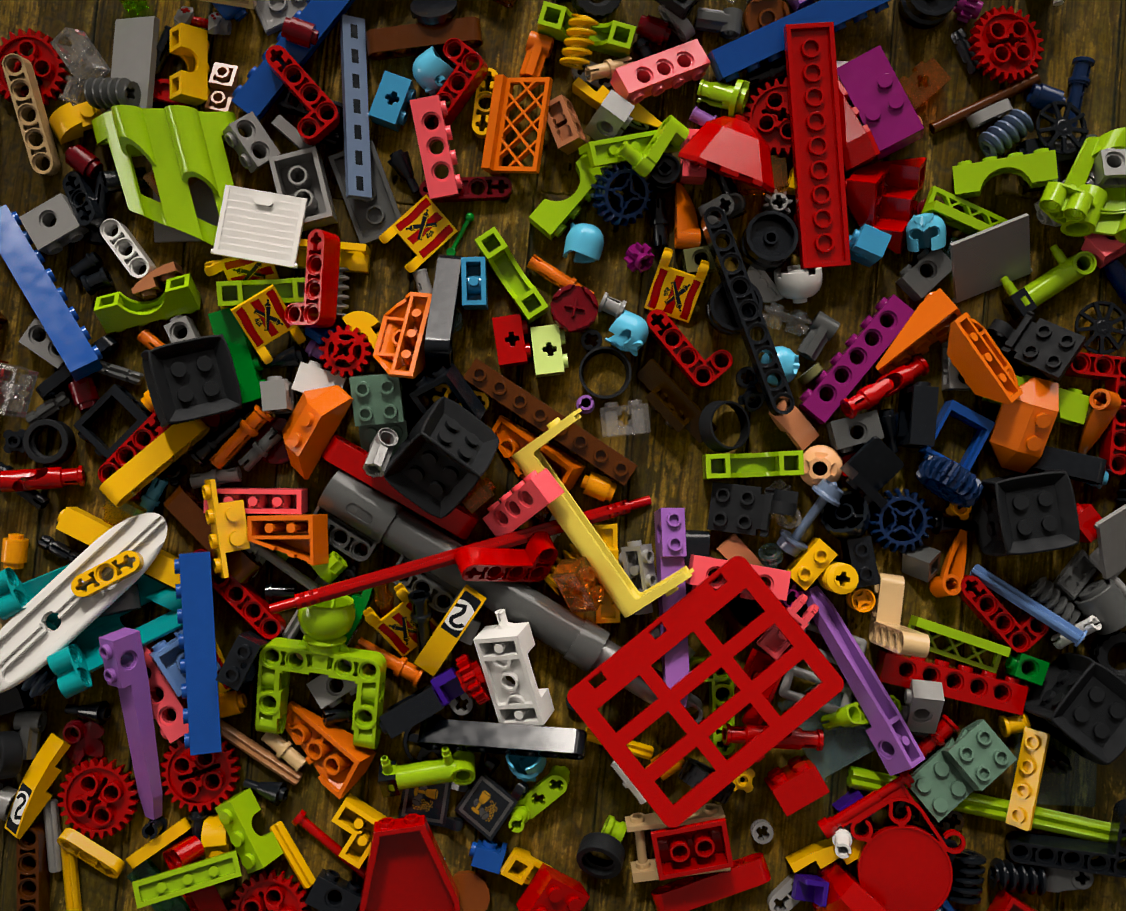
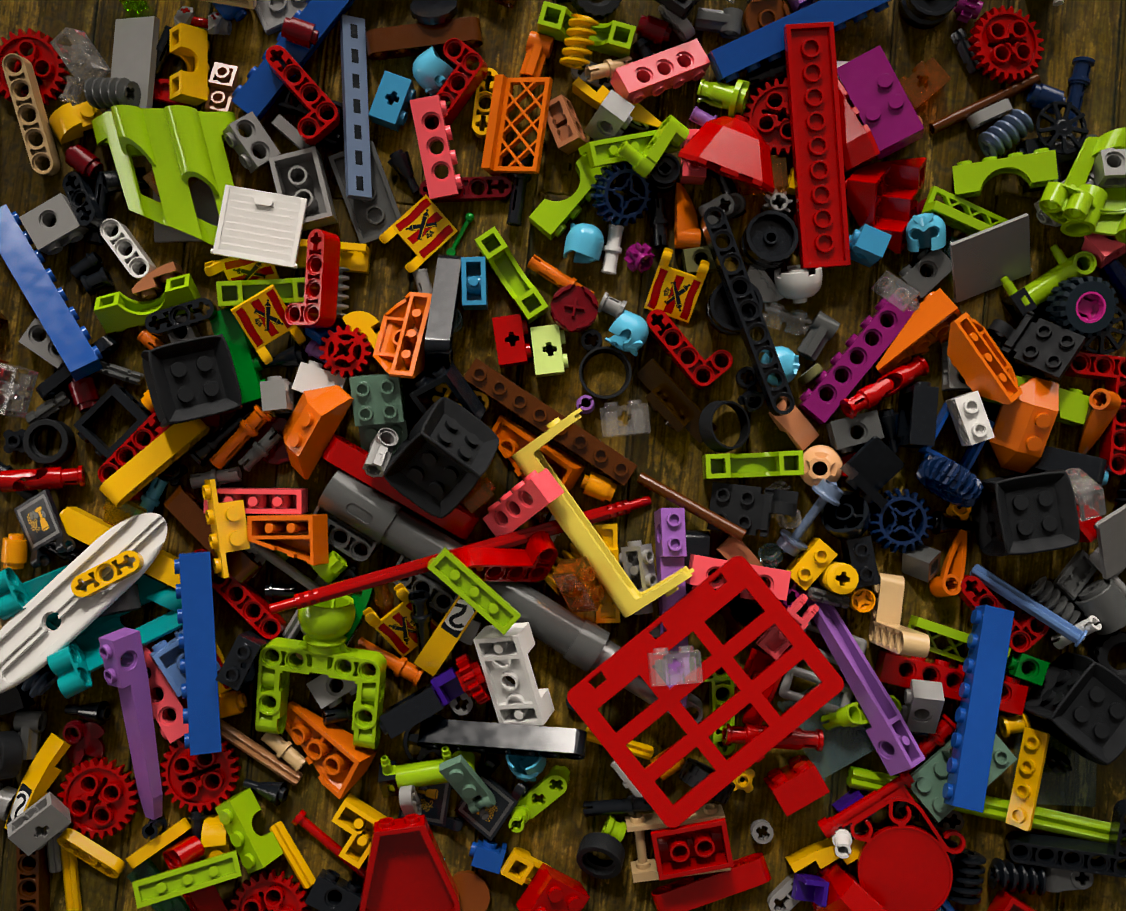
(39, 824): none -> light grey brick
(42, 526): none -> black flag
(166, 328): none -> black beam
(409, 800): none -> light grey beam
(467, 783): none -> sand green plate
(473, 590): none -> lime fence
(518, 192): none -> black pin
(612, 249): none -> white pin
(616, 806): none -> black pin
(687, 673): none -> clear brick
(692, 506): none -> reddish brown piece
(828, 597): none -> dark grey axle
(897, 292): none -> clear hinge
(970, 418): none -> white brick
(978, 708): none -> blue brick
(1083, 305): none -> black wheel
(1088, 495): none -> clear brick

